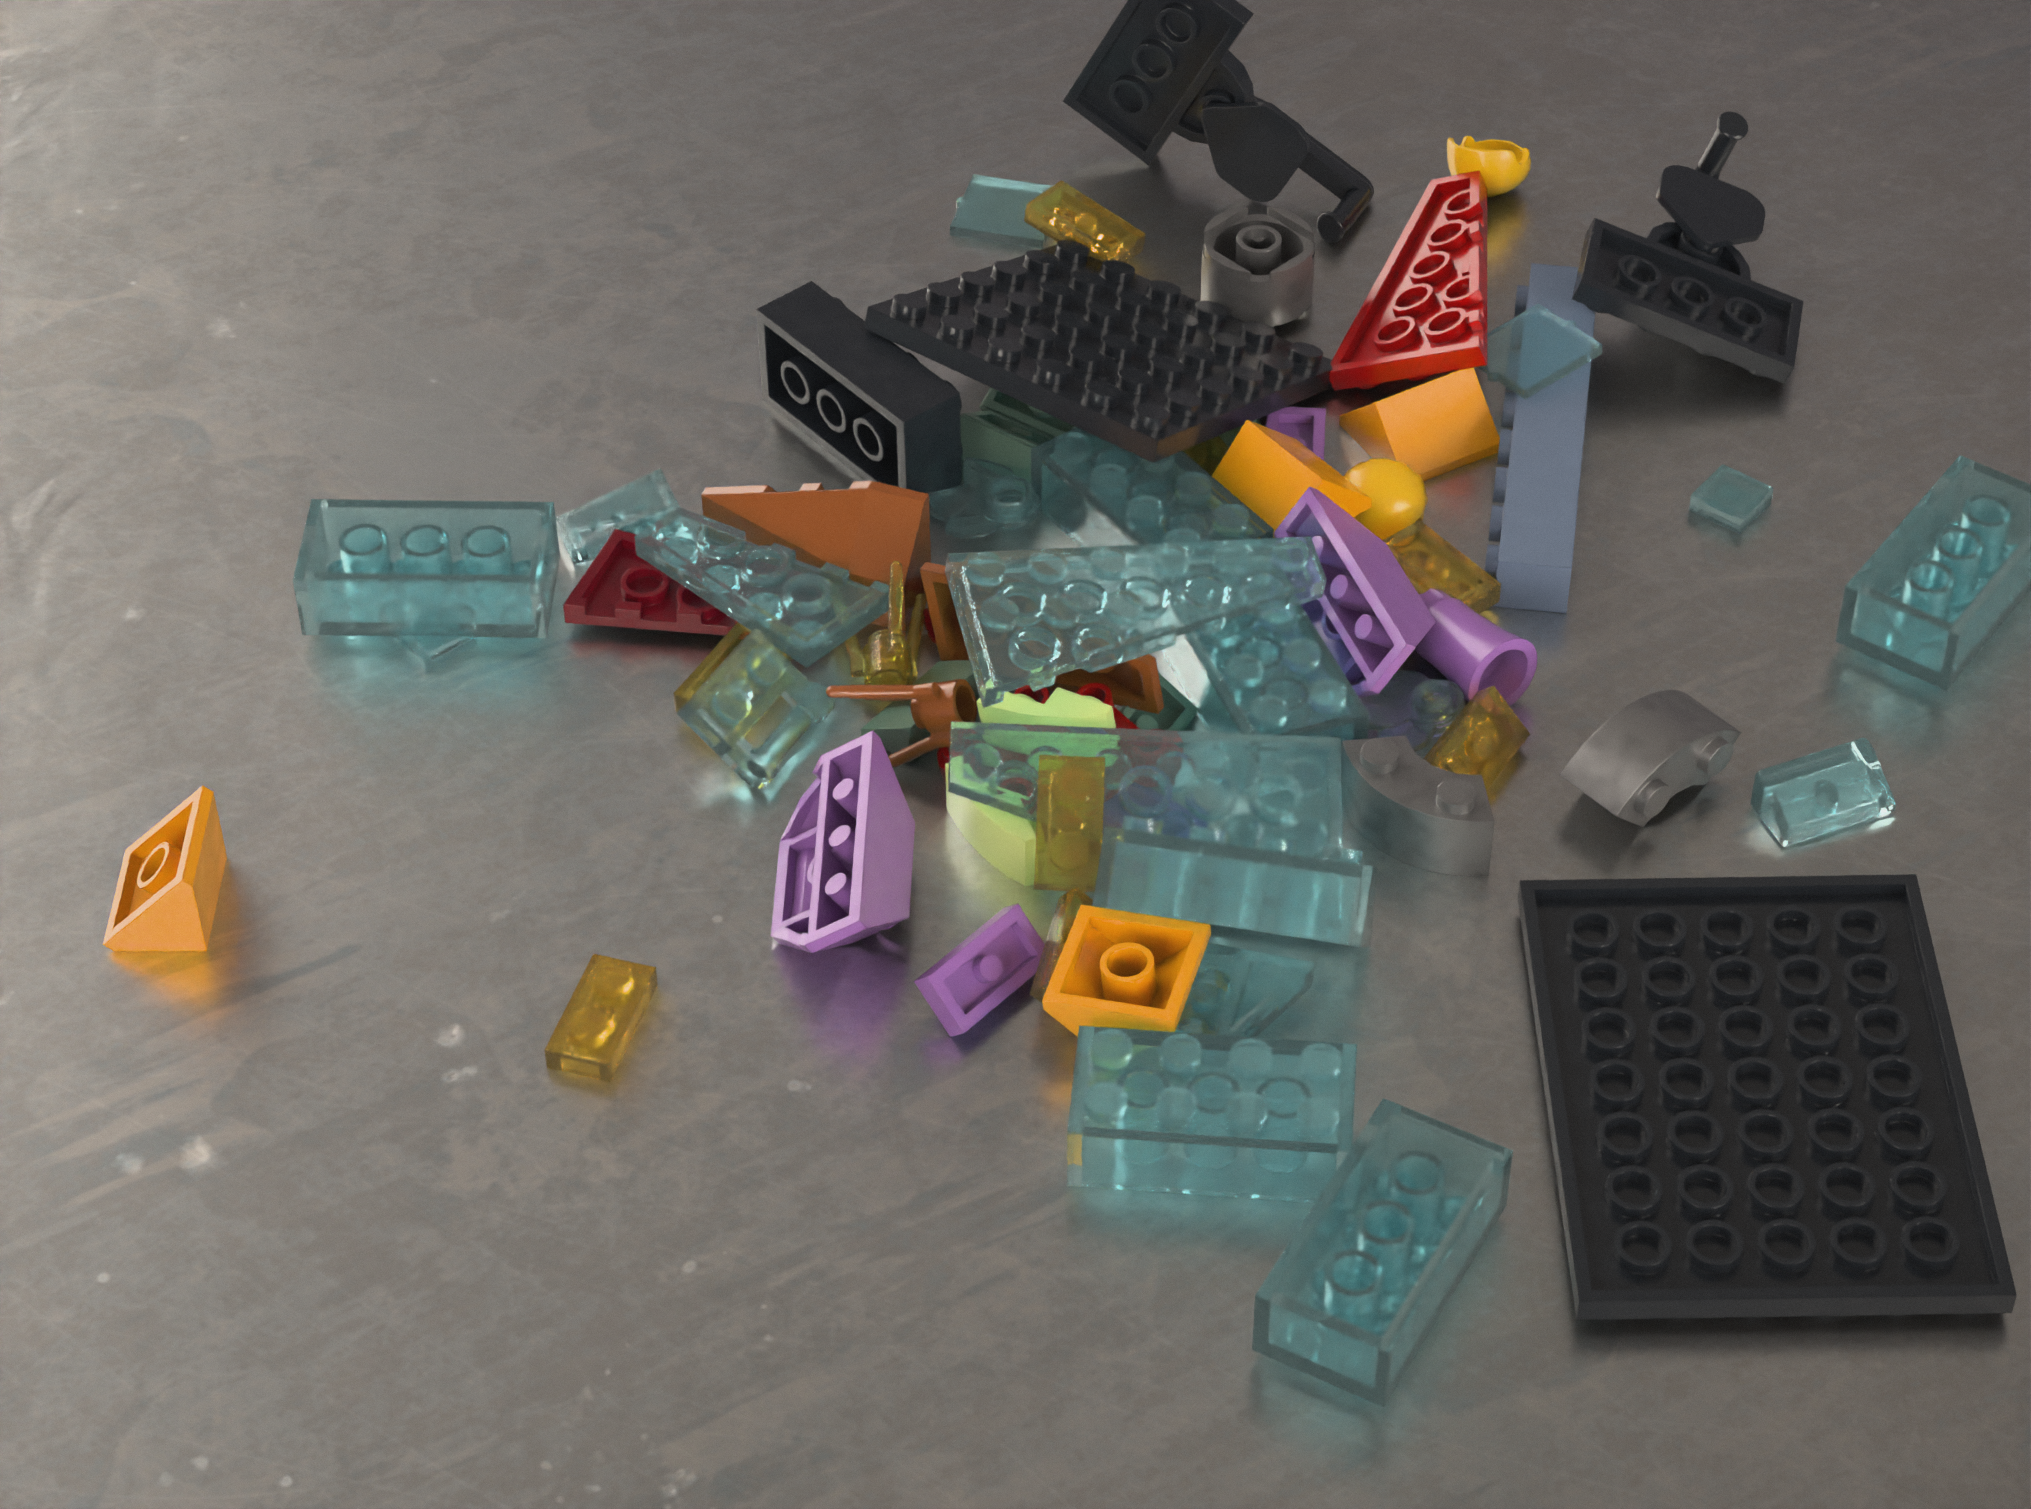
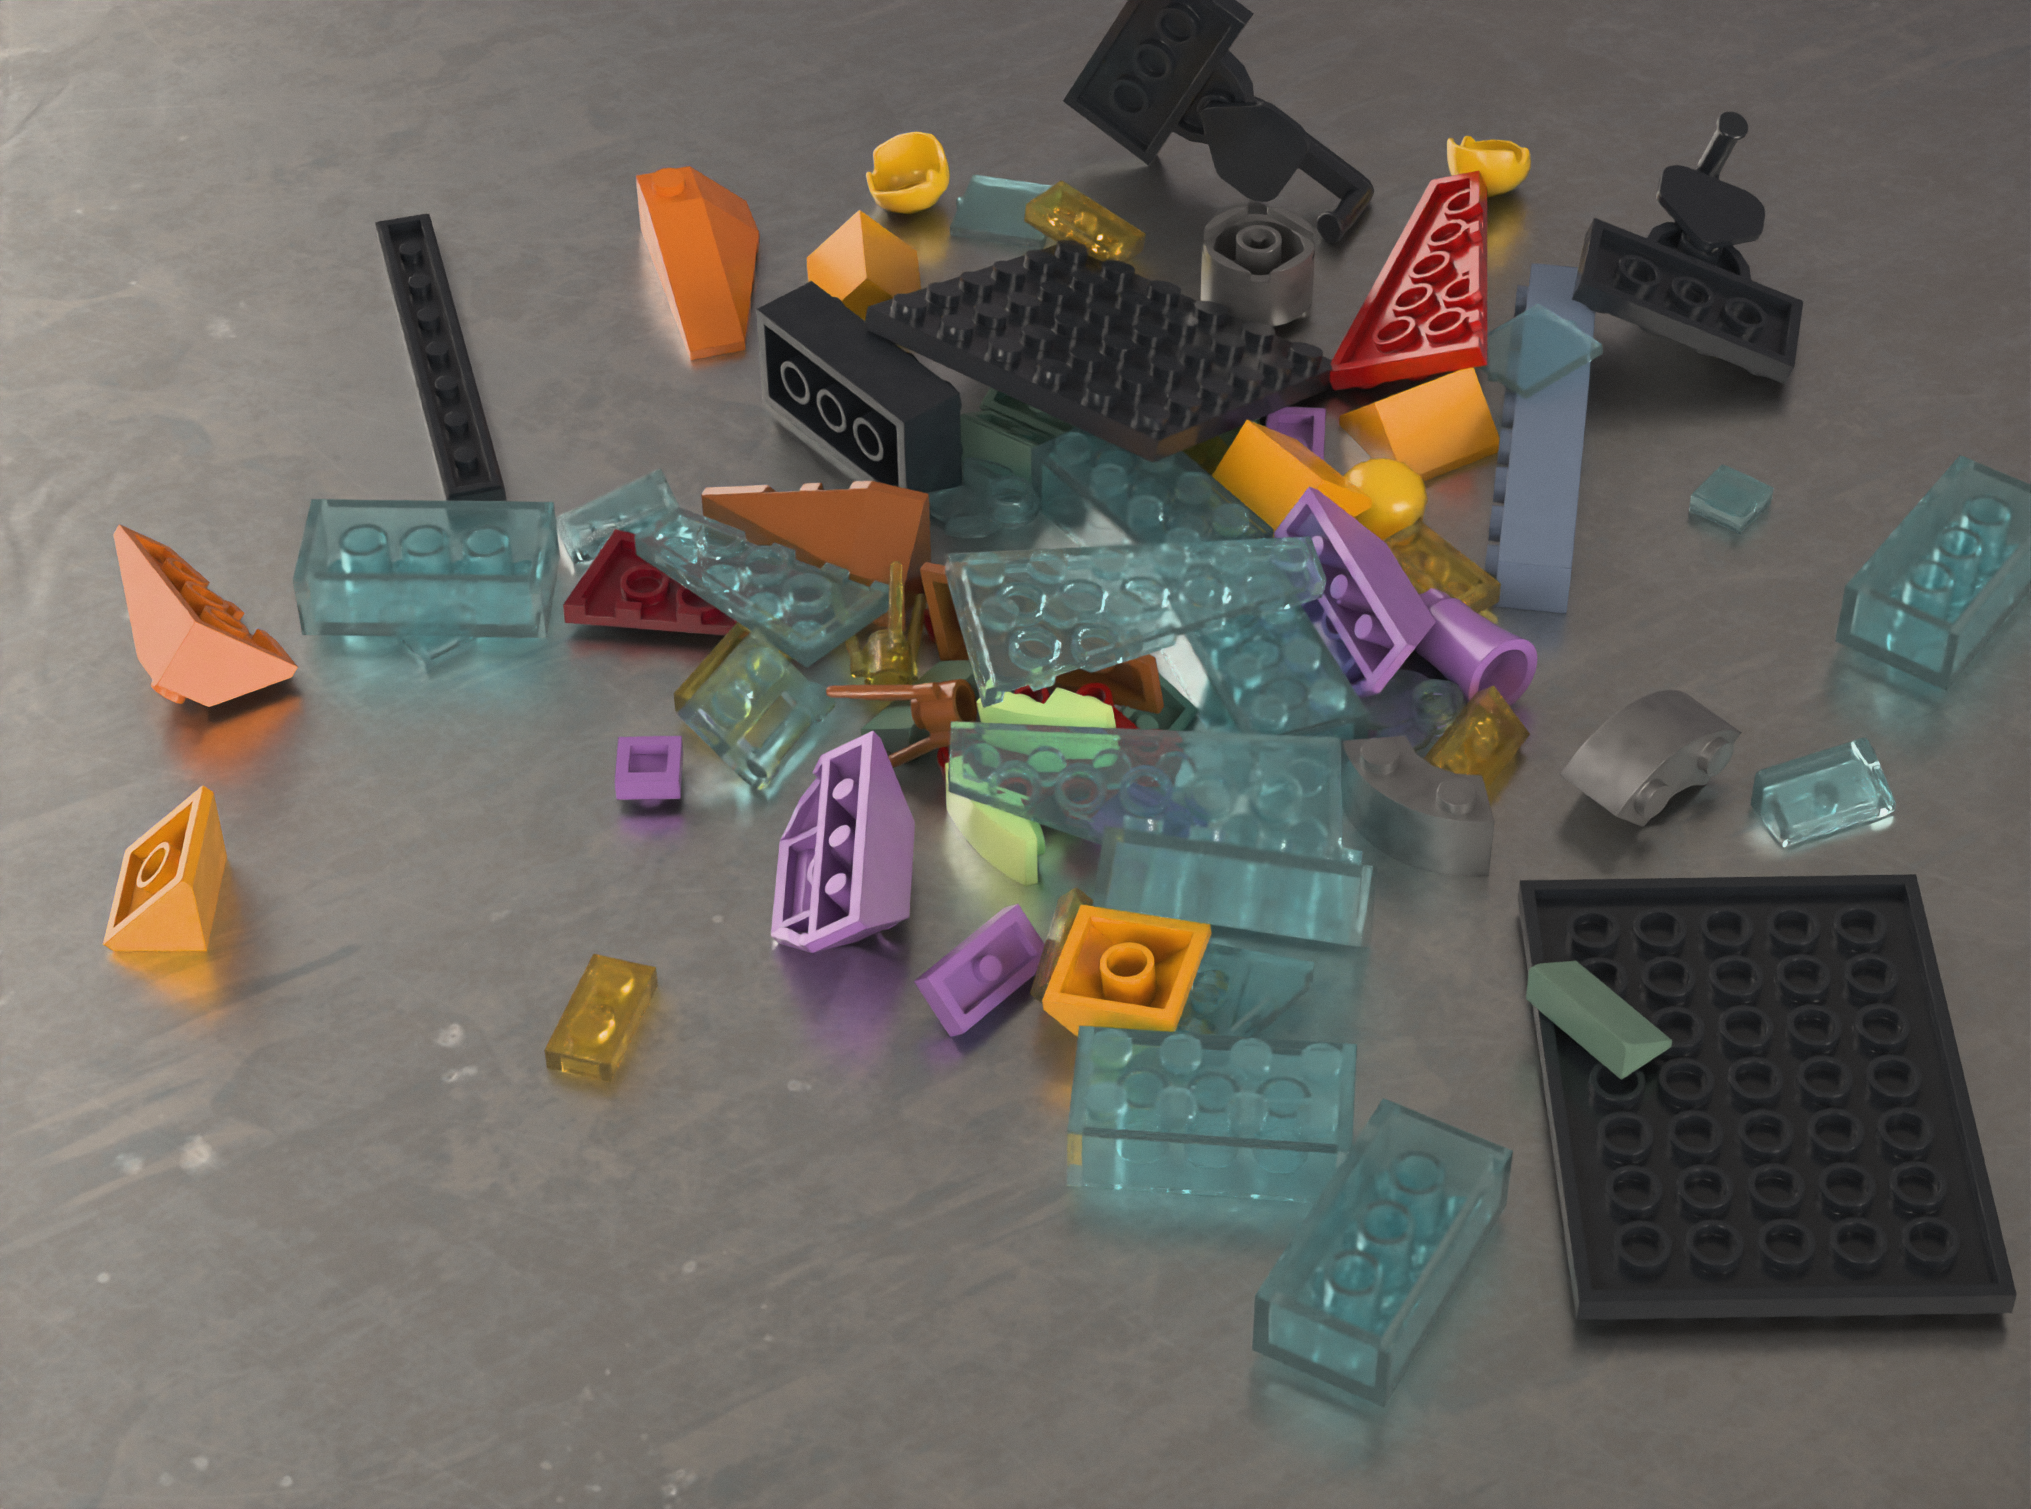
(189, 634): none -> orange wedge
(439, 361): none -> black tile
(649, 767): none -> medium lavender plate
(703, 256): none -> orange wedge
(864, 265): none -> light orange slope
(909, 173): none -> yellow hair
(1068, 822): clear yellow plate -> none
(1595, 1016): none -> sand green slope

